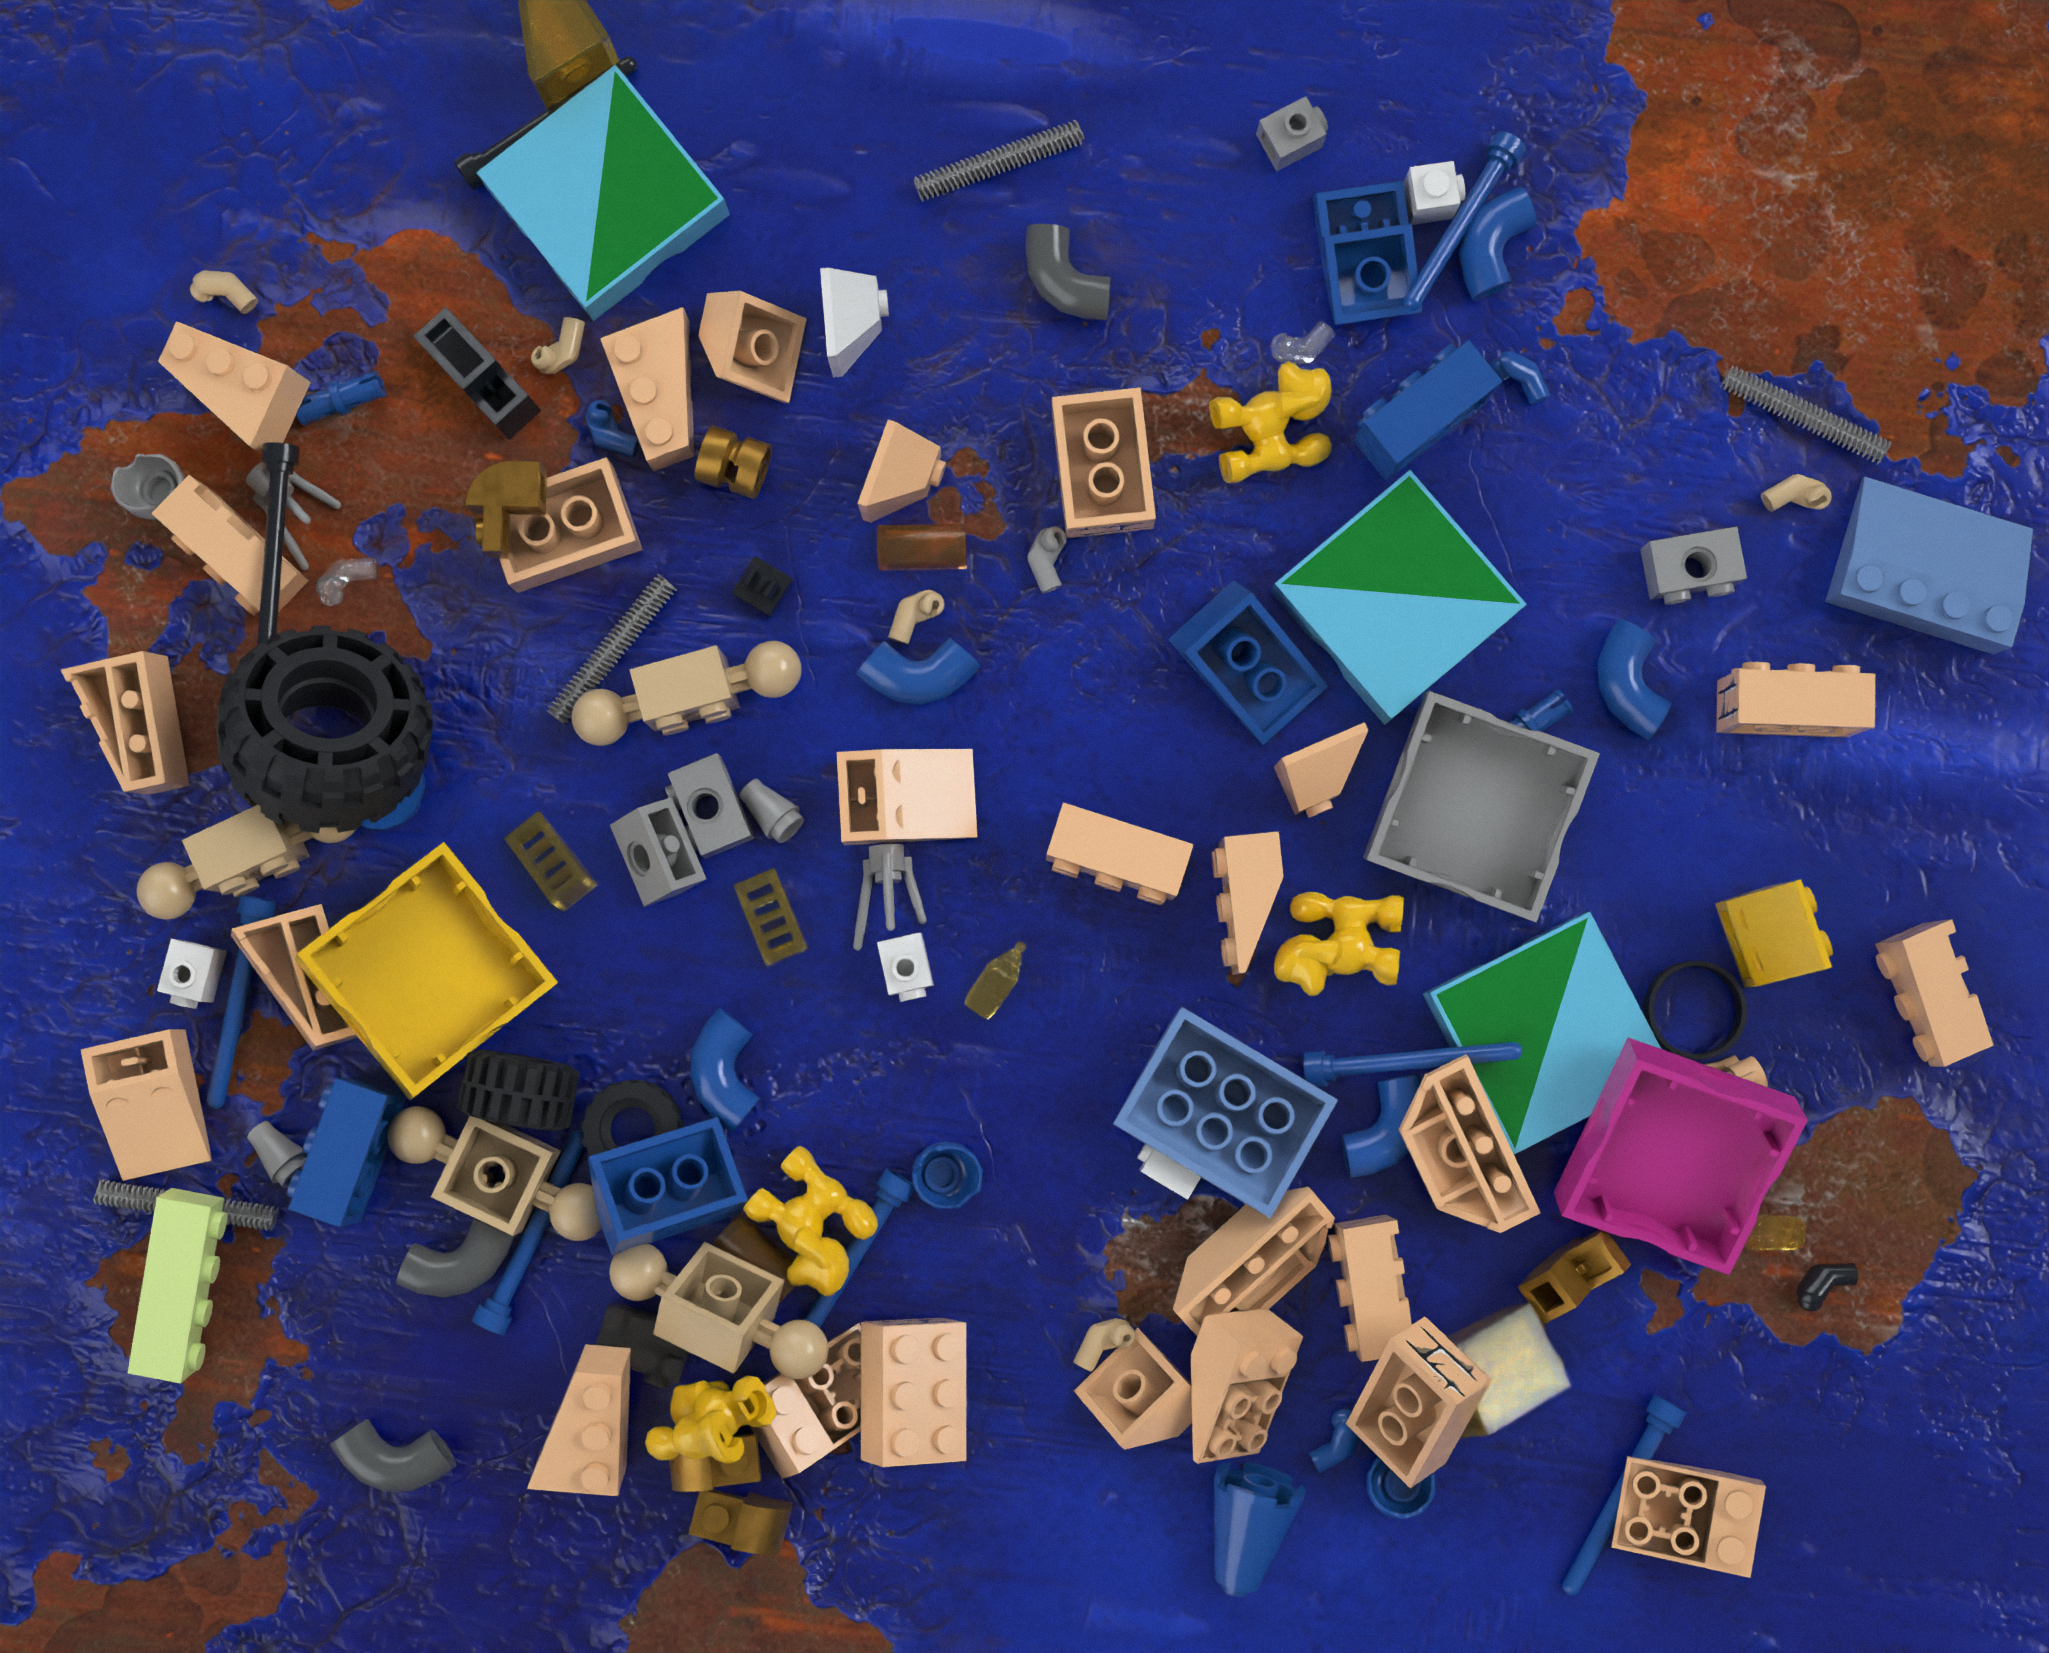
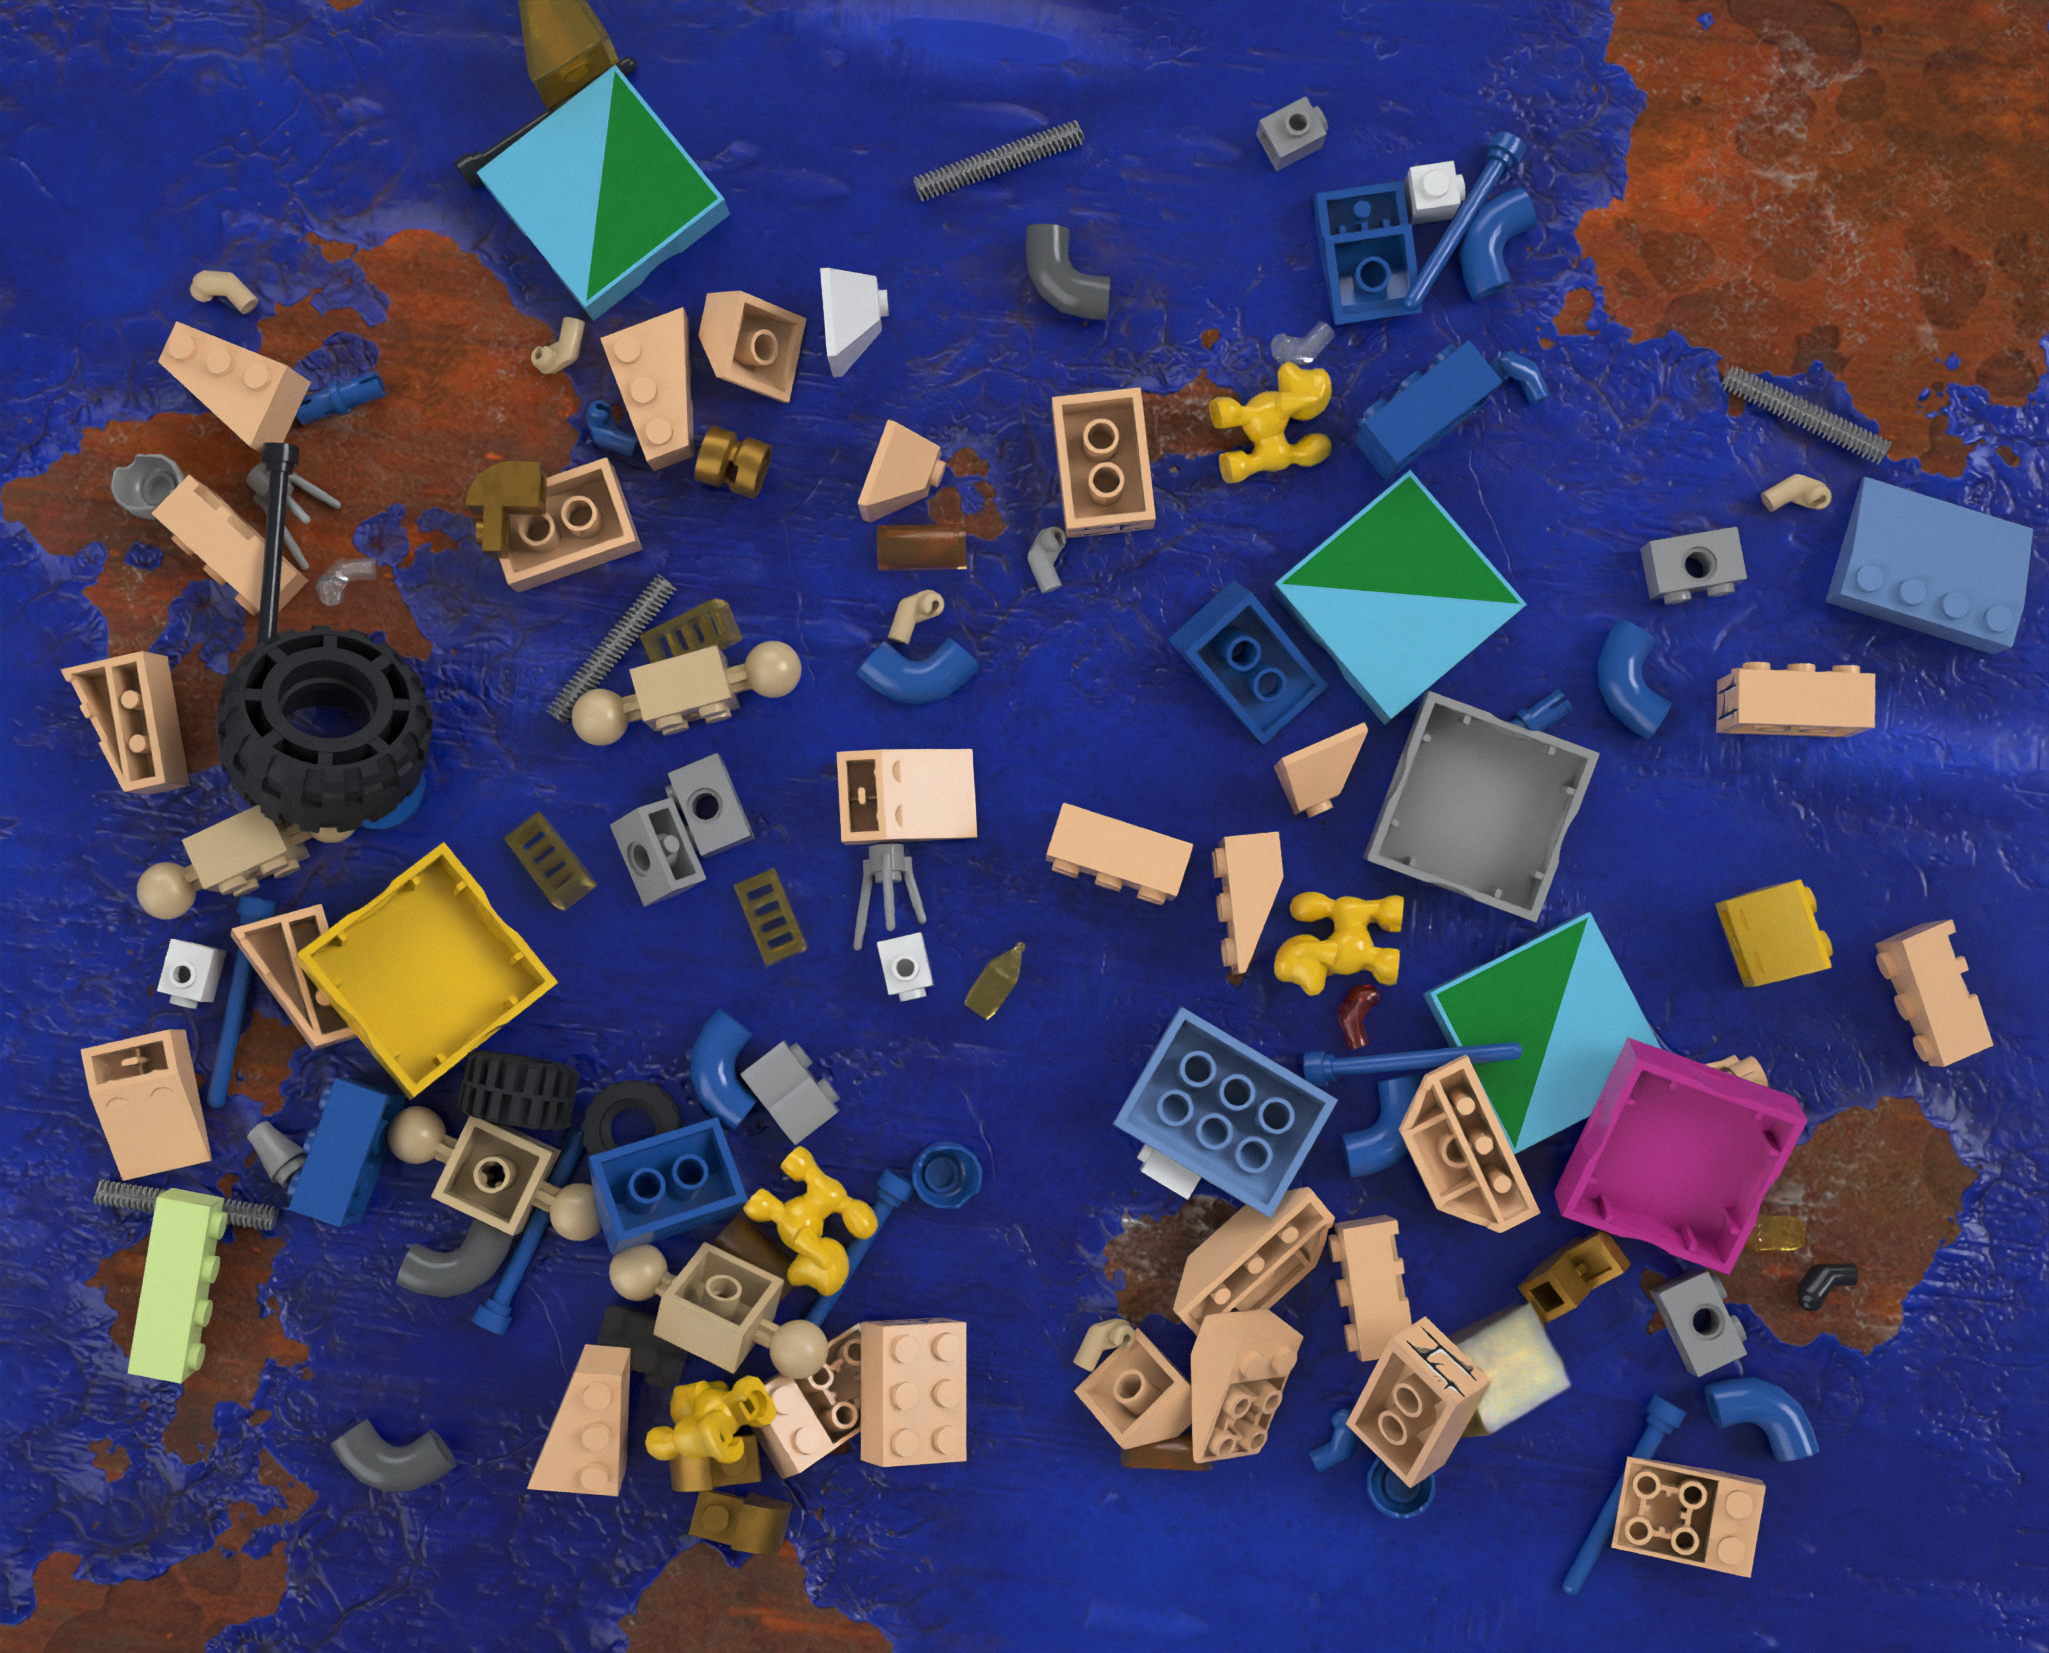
(477, 373): black slope -> none
(715, 608): none -> clear yellow slope
(762, 586): black tile -> none
(772, 812): light grey cone -> none
(791, 1091): none -> light grey brick
(1165, 1454): none -> clear orange brick
(1250, 1523): blue cone -> none
(1353, 1011): none -> clear red arm
(1679, 1302): none -> light grey brick
(1739, 1000): black tyre -> none
(1770, 1408): none -> blue cylinder

